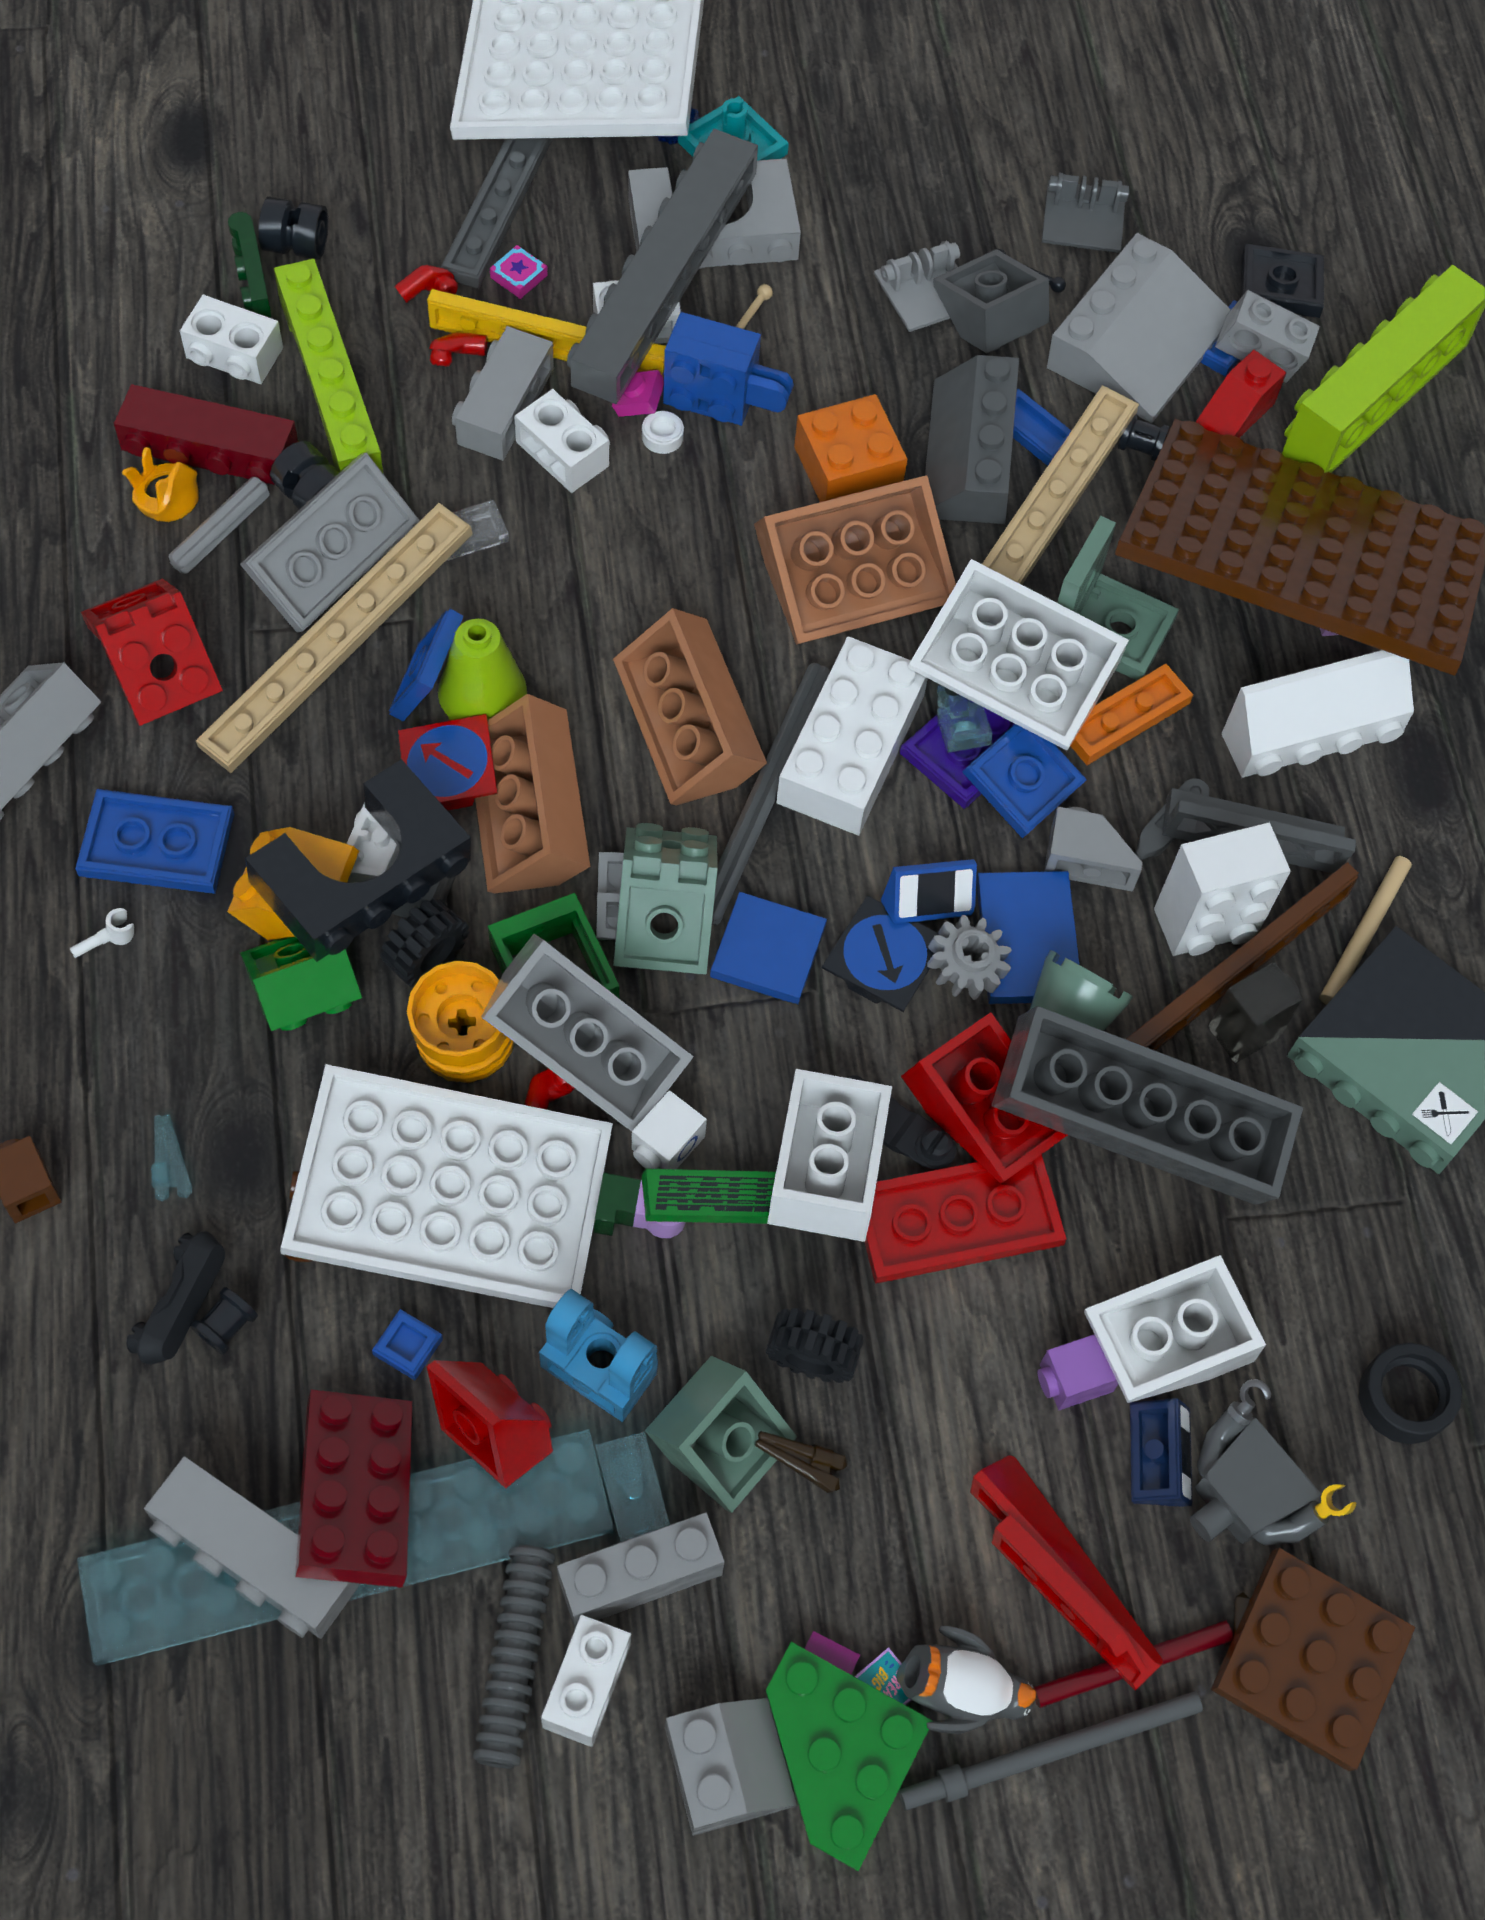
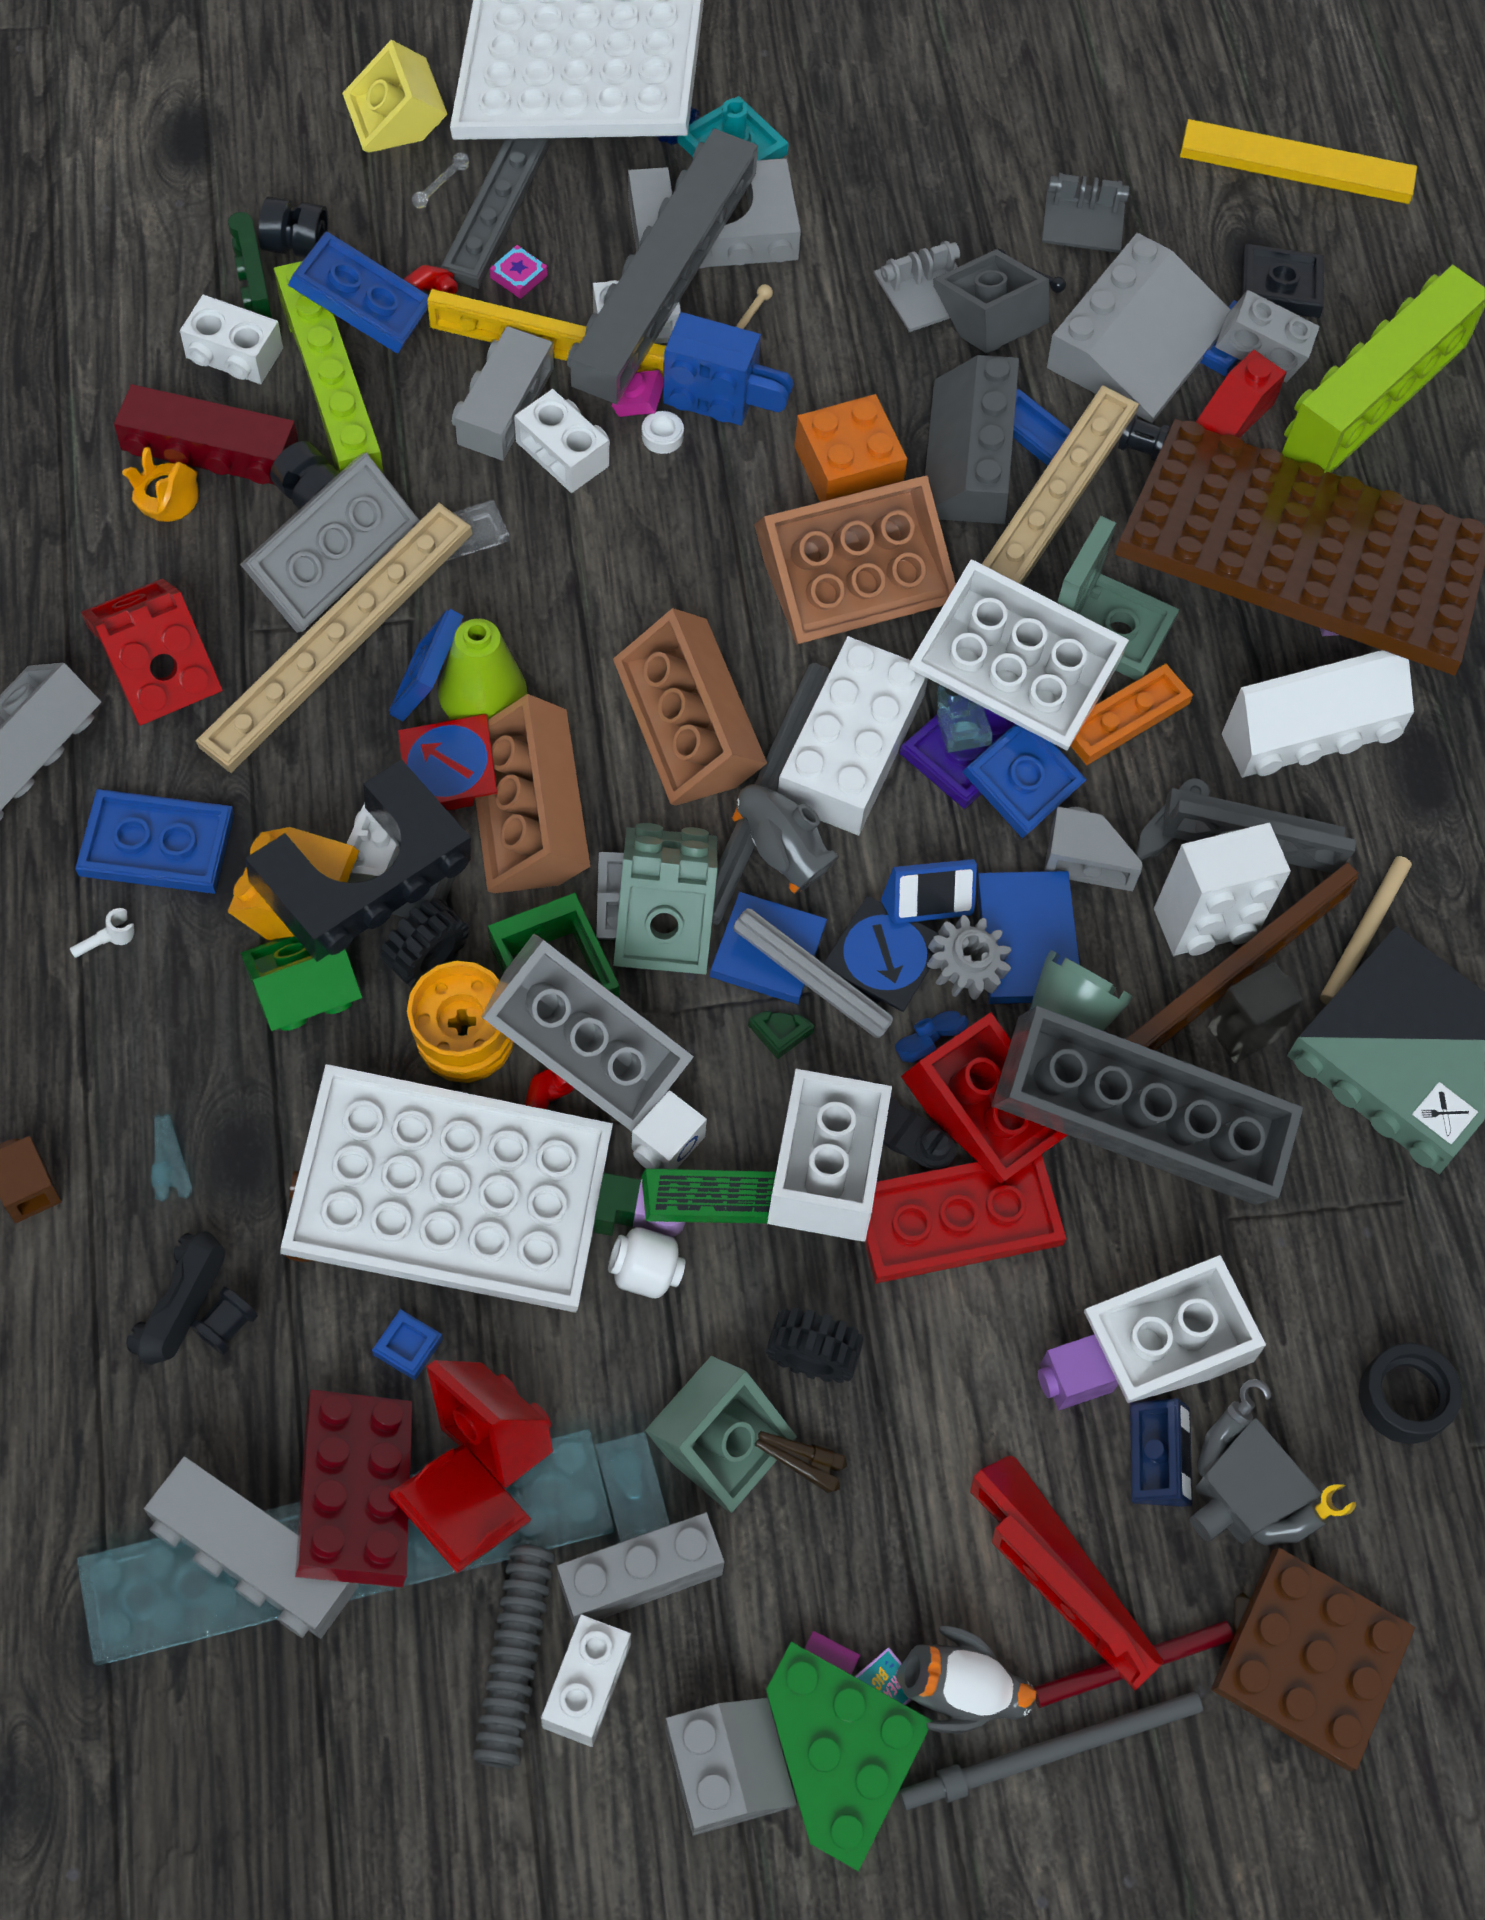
(219, 525): light grey axle -> none
(360, 292): none -> blue tile
(394, 99): none -> light yellow slope
(456, 342): red arm -> none
(460, 162): none -> clear hinge
(460, 1507): none -> red piece
(578, 1331): dark azure brick -> none
(646, 1262): none -> white head
(780, 1030): none -> dark green tile
(785, 835): none -> dark grey animal
(813, 973): none -> light grey axle
(928, 1031): none -> blue piece
(1298, 161): none -> yellow tile

